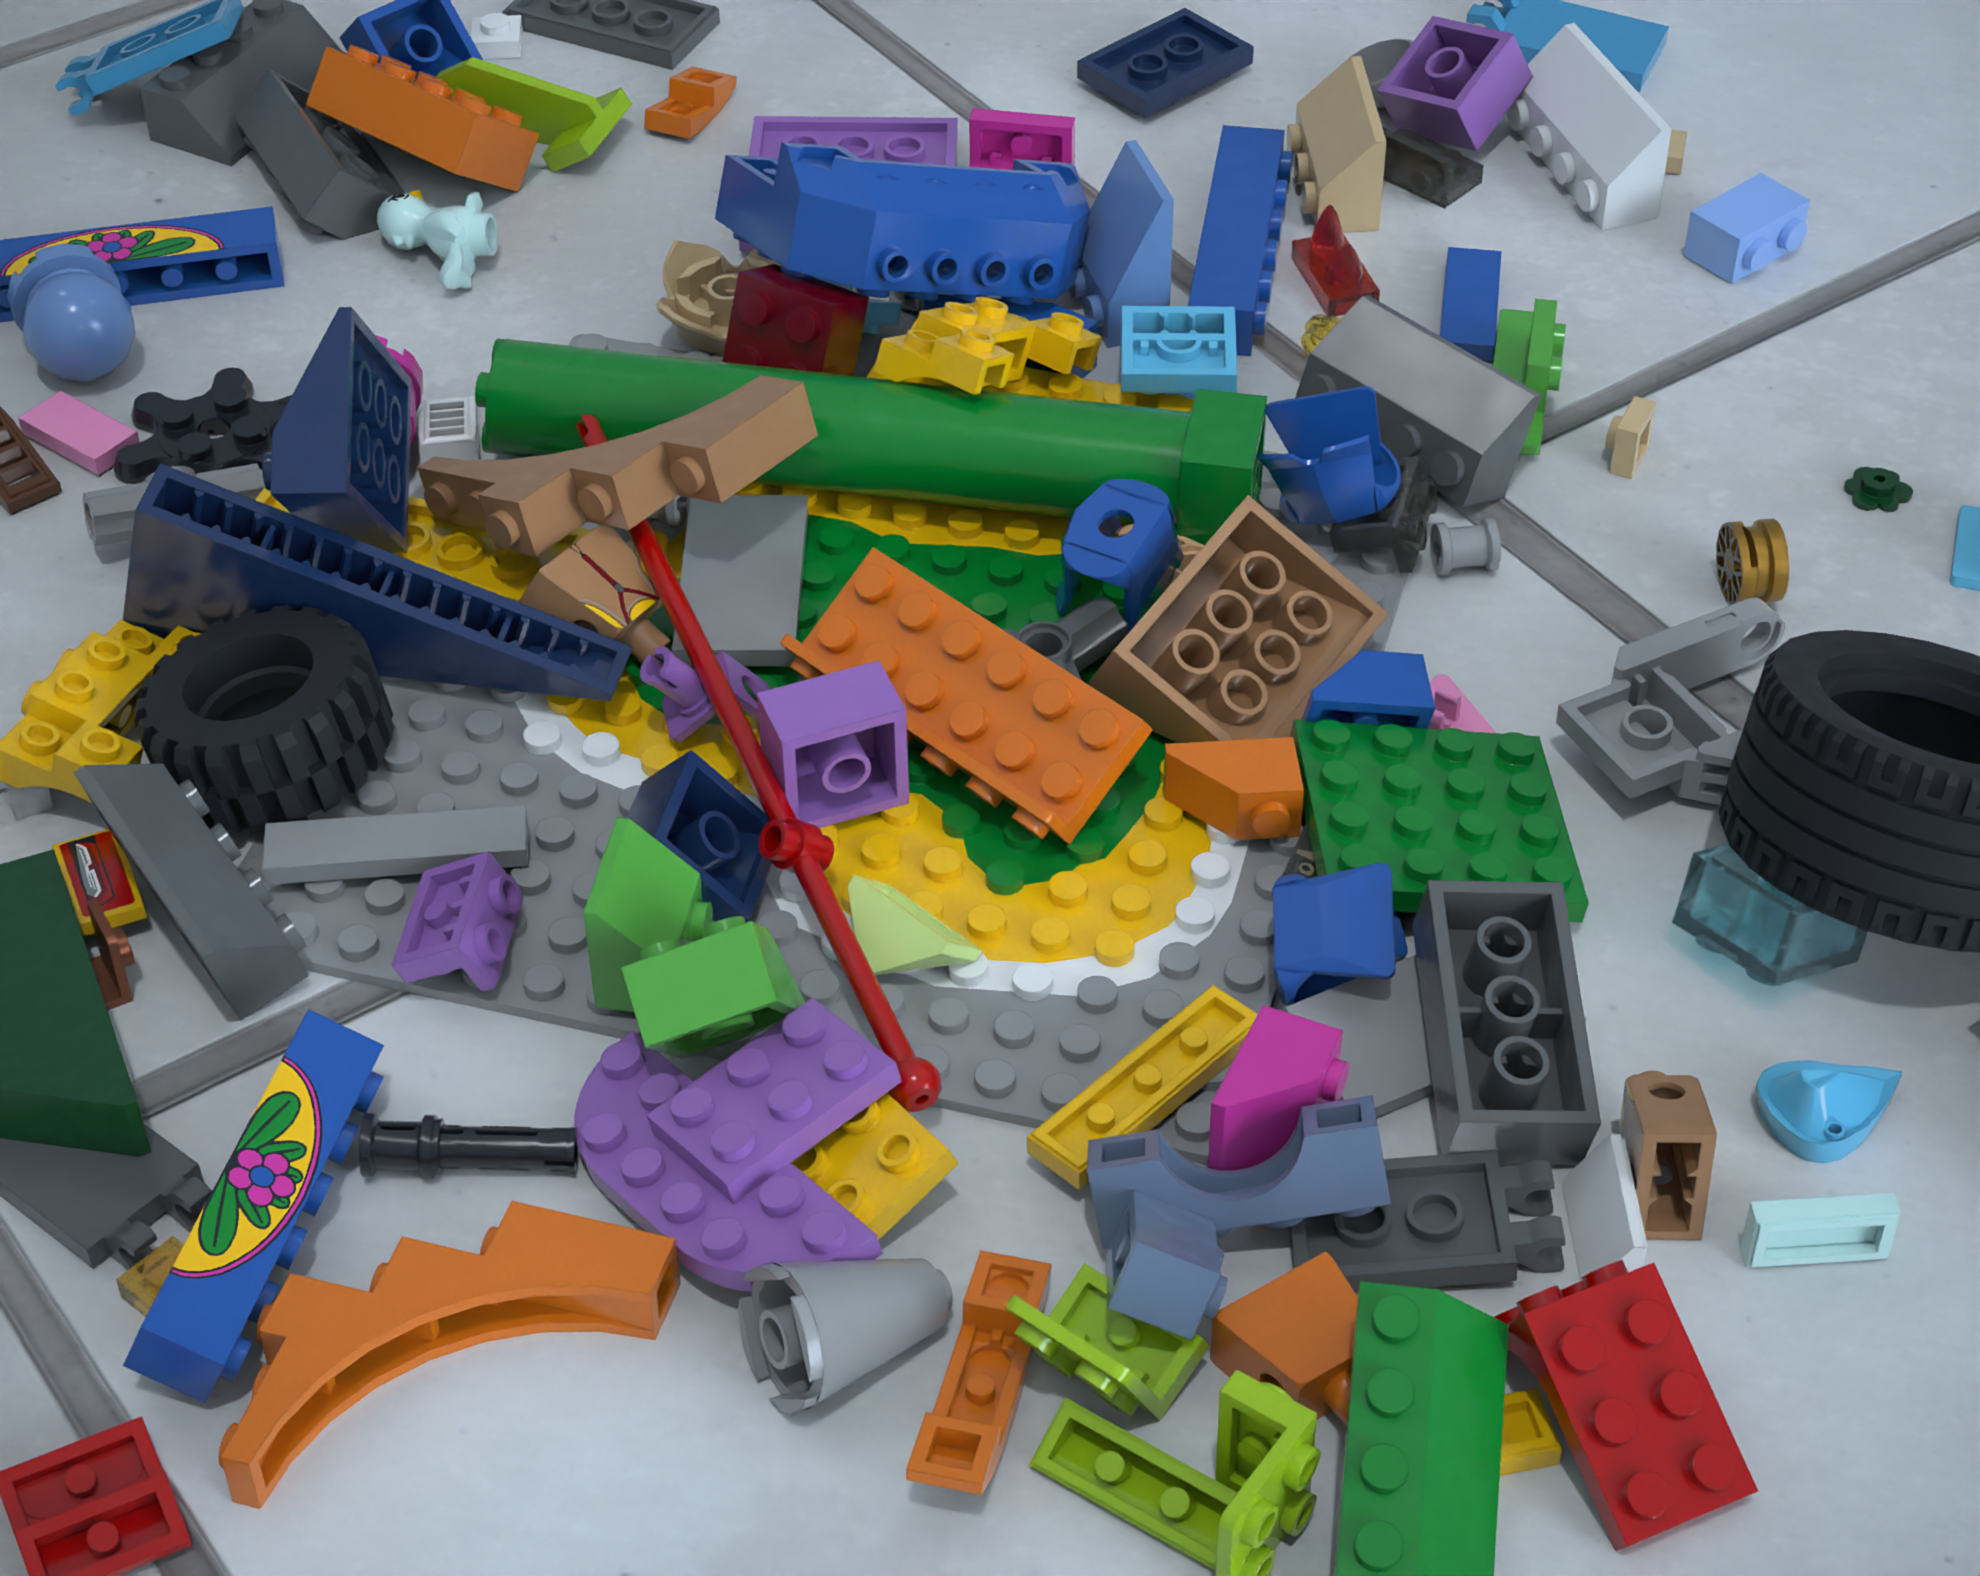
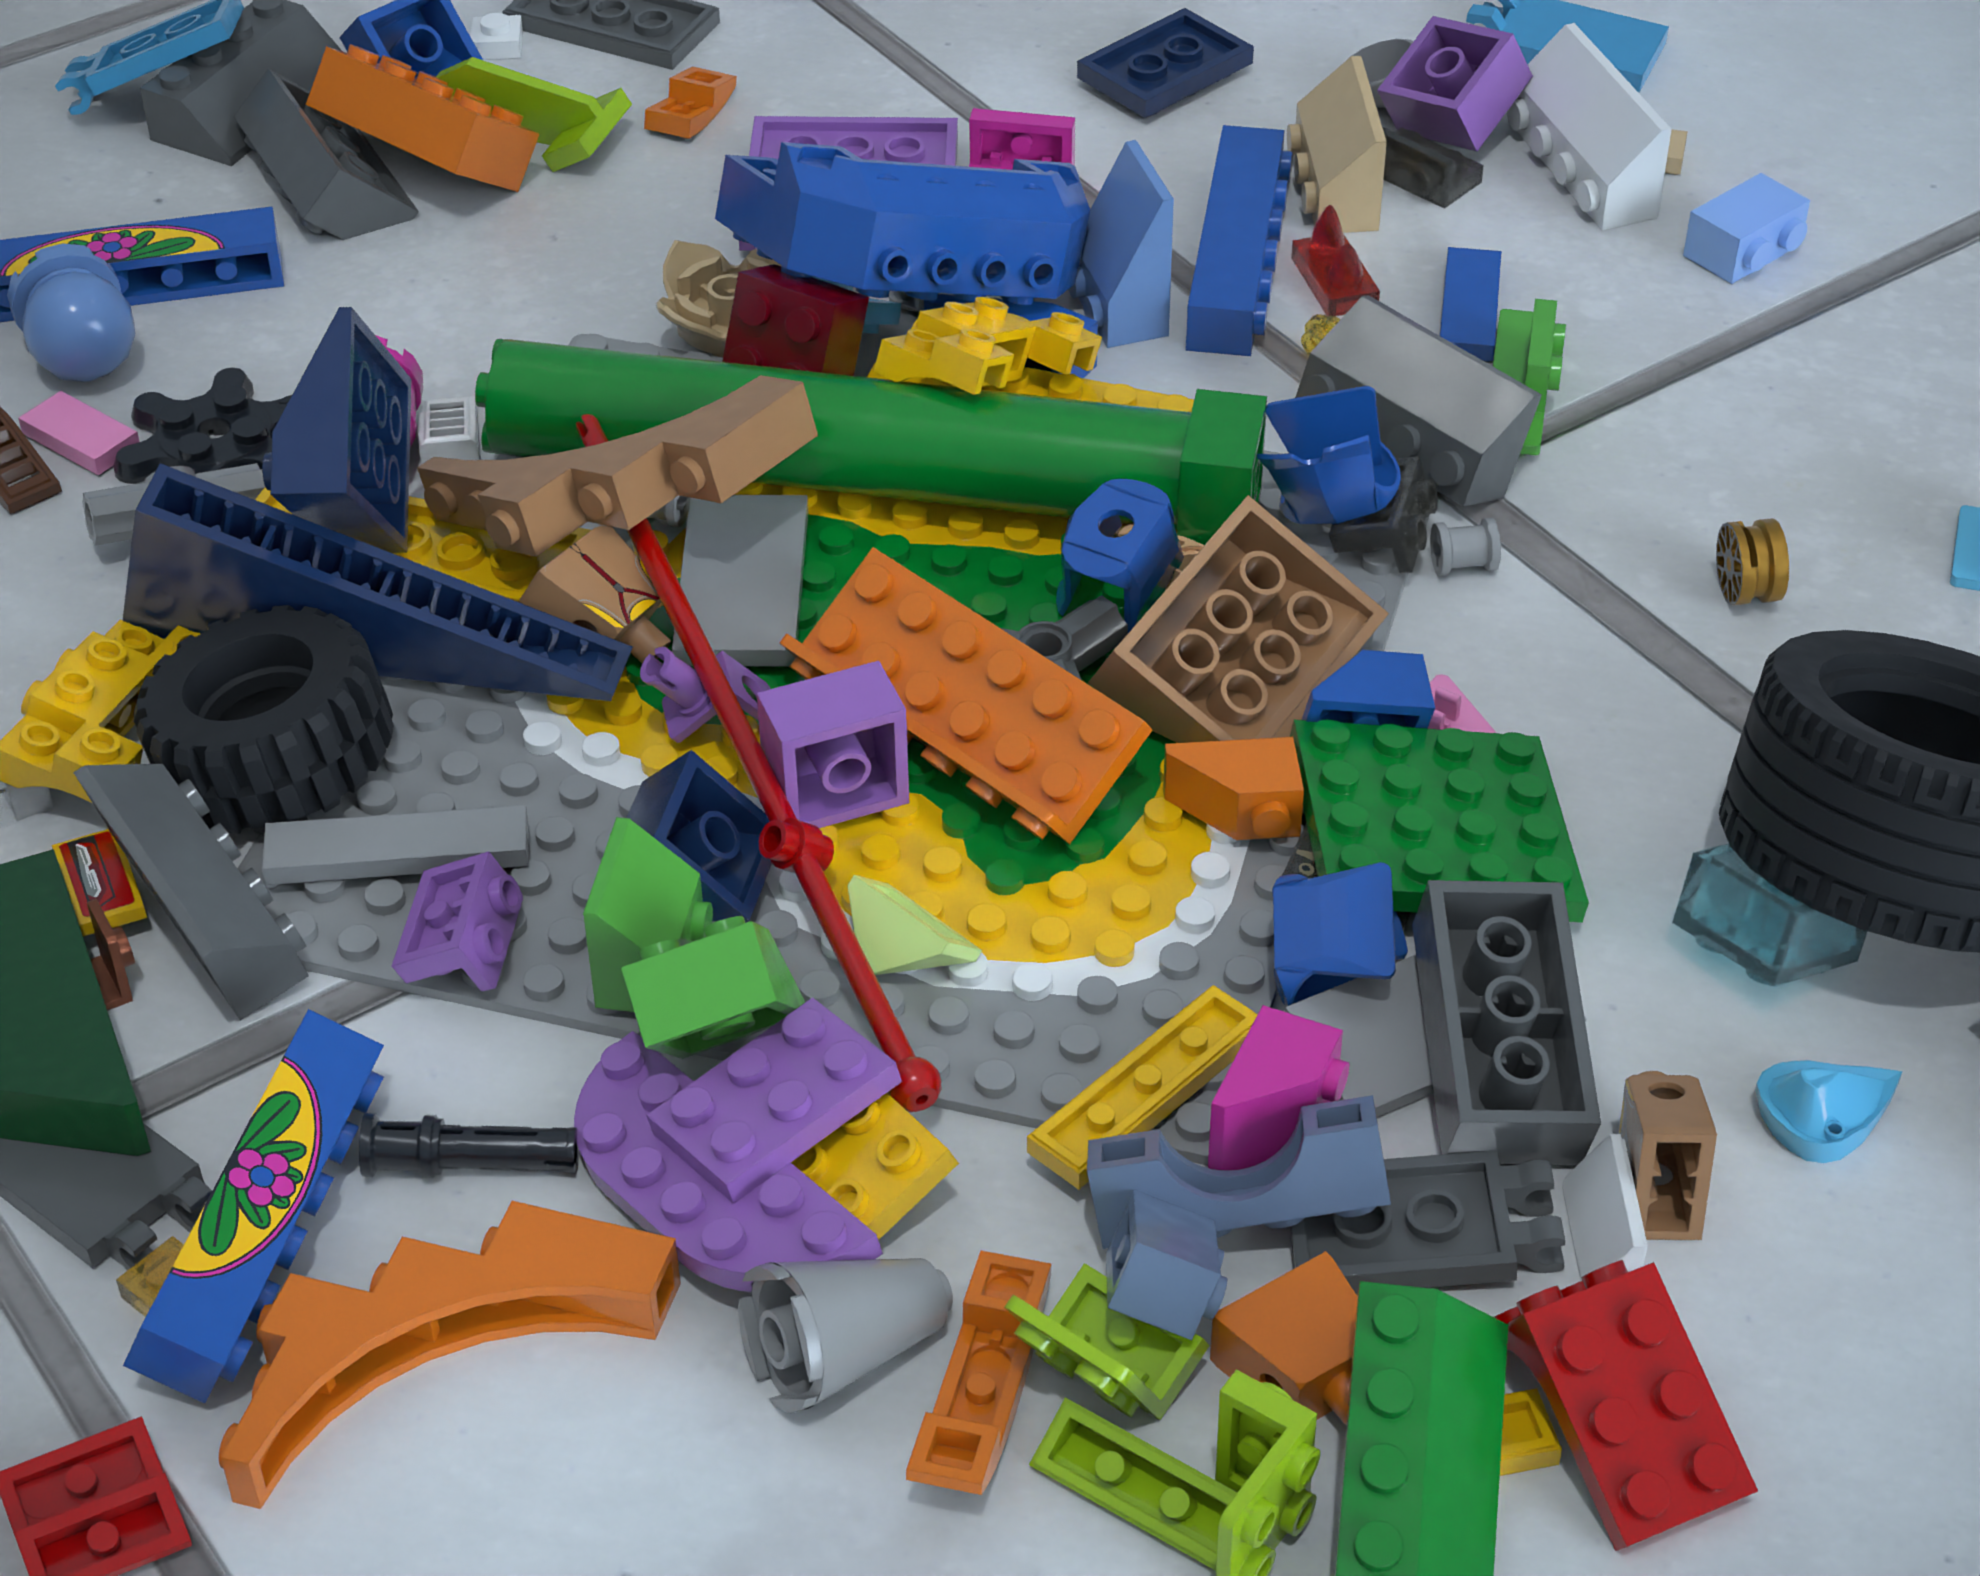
(452, 232): light aqua animal -> none
(1178, 349): medium azure bracket -> none
(1630, 436): tan plate -> none
(1649, 725): light grey plate -> none
(1819, 1230): light aqua tile -> none
(1877, 489): dark green plant -> none

